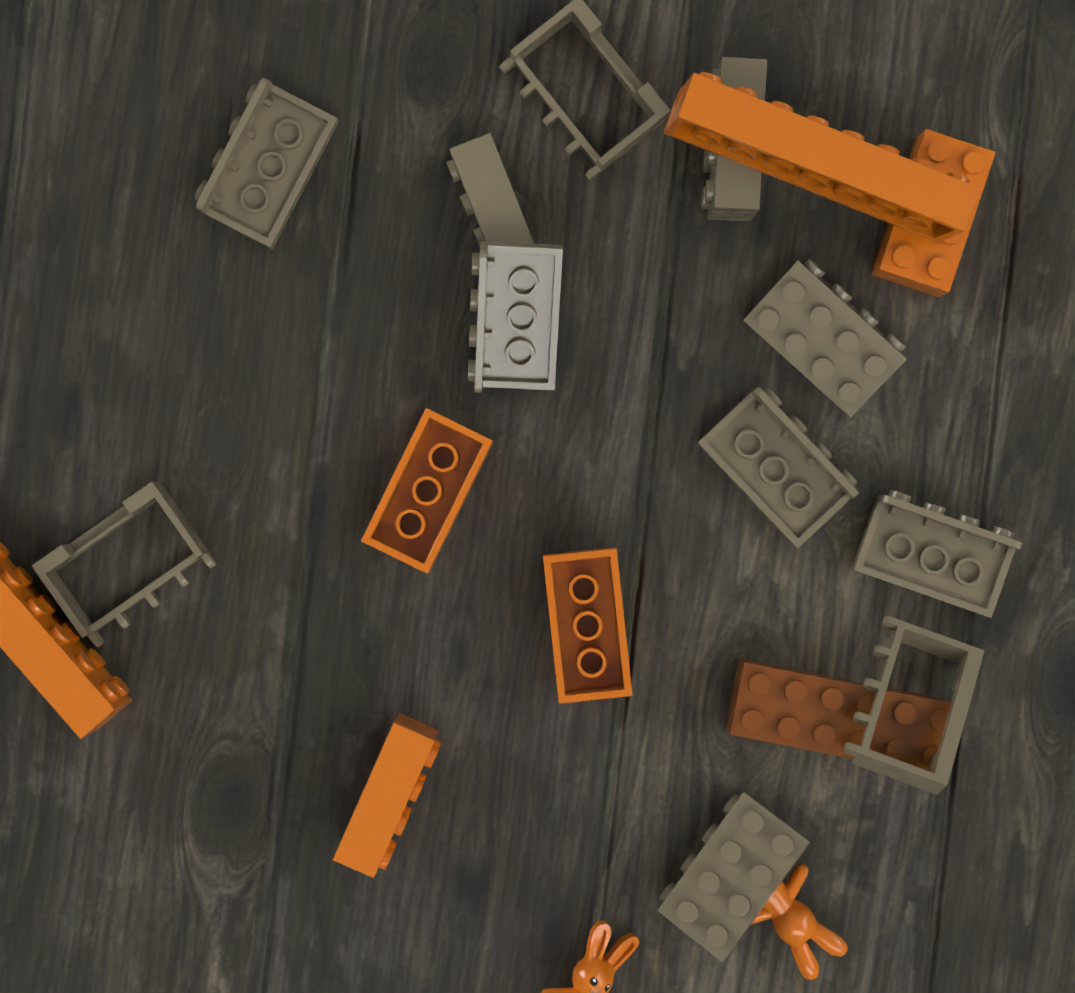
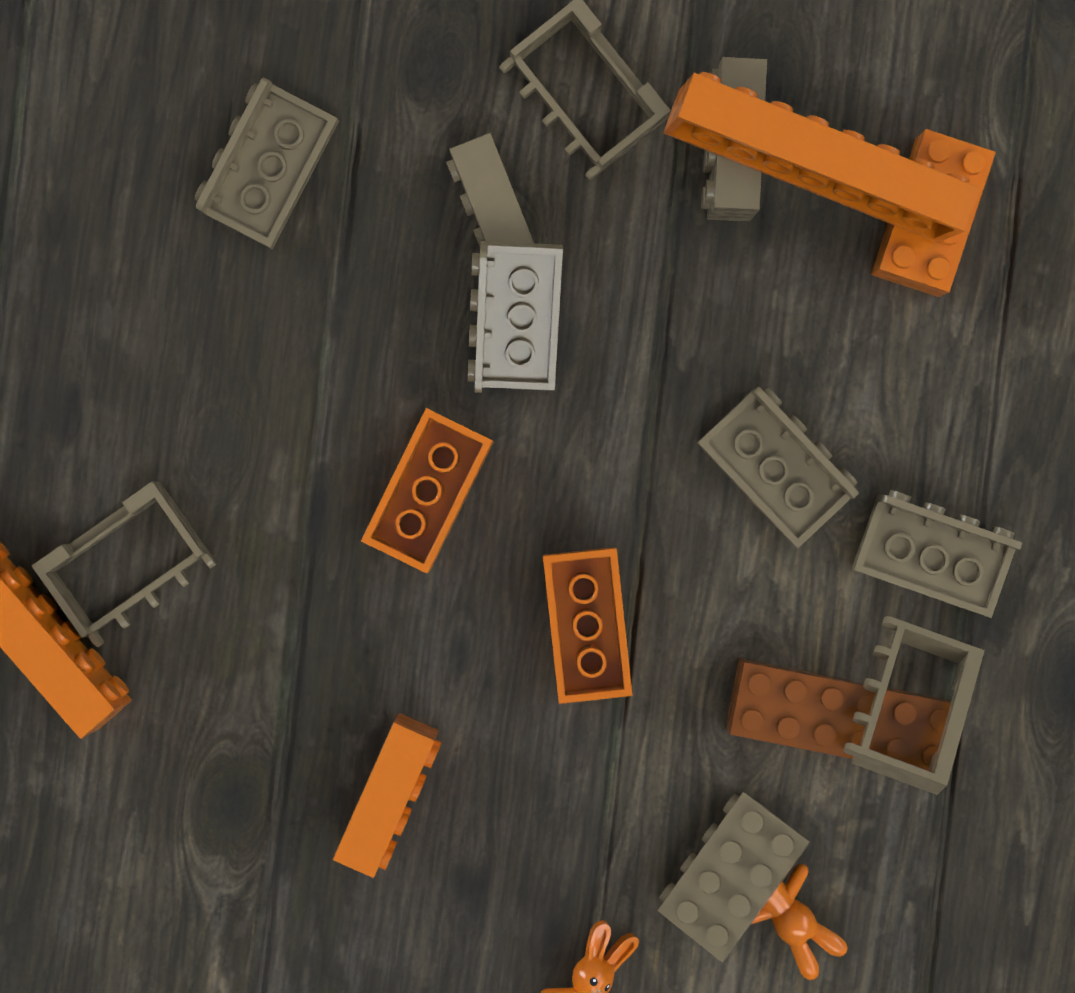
(827, 336): dark tan bracket -> none

